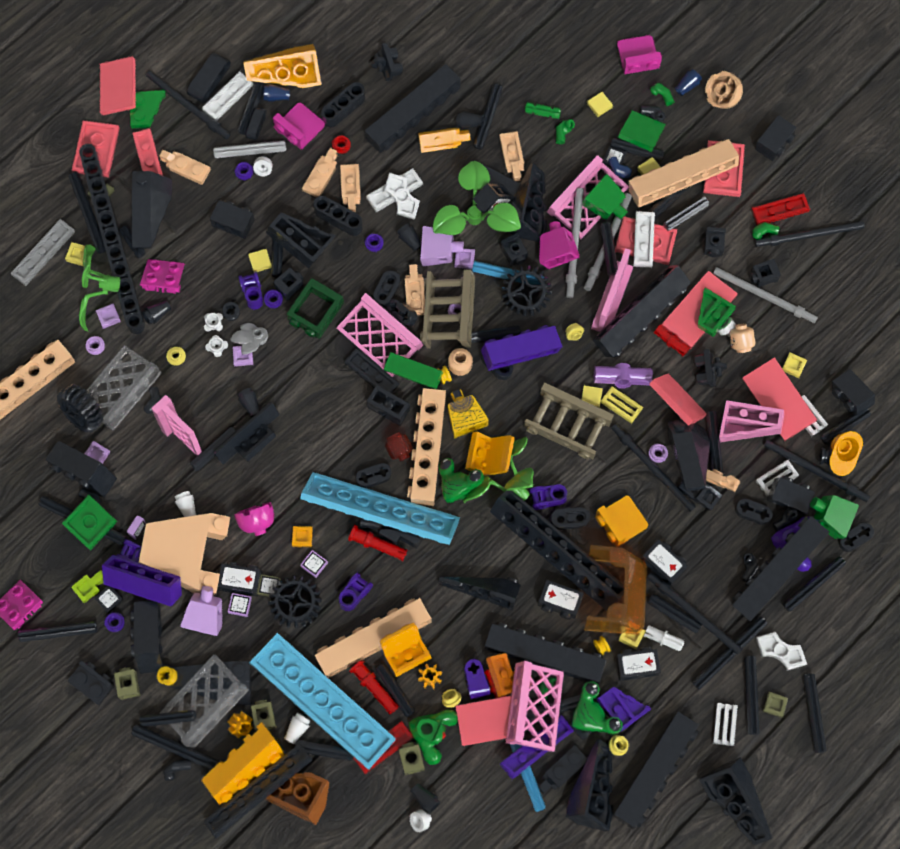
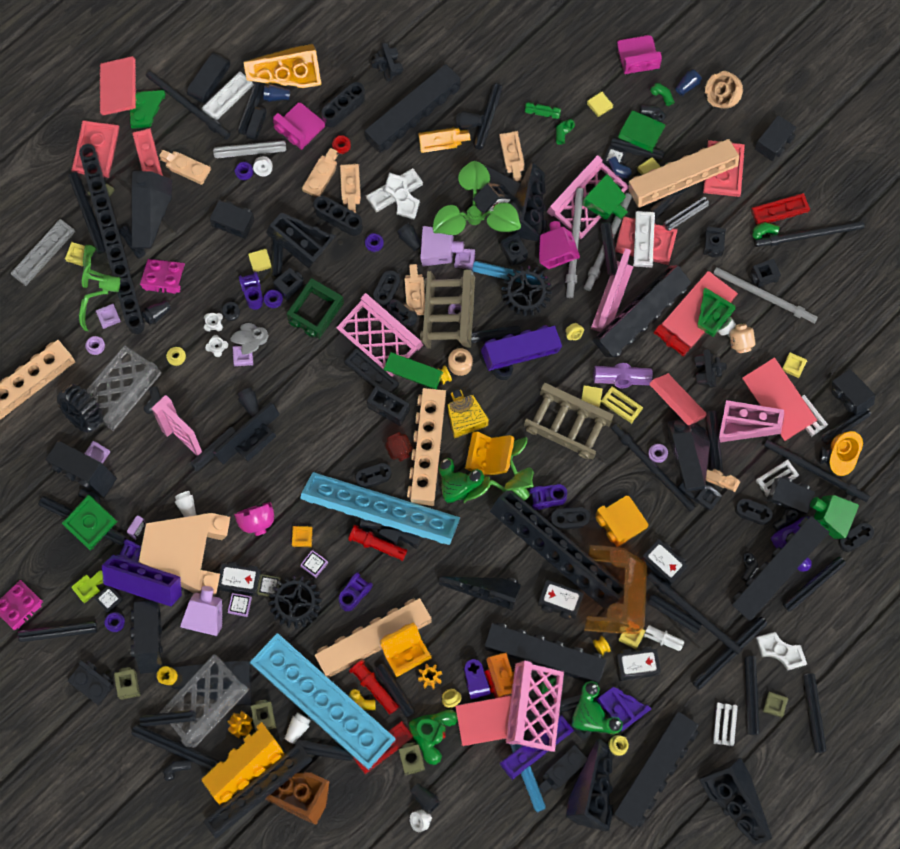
(359, 700): none -> yellow arm

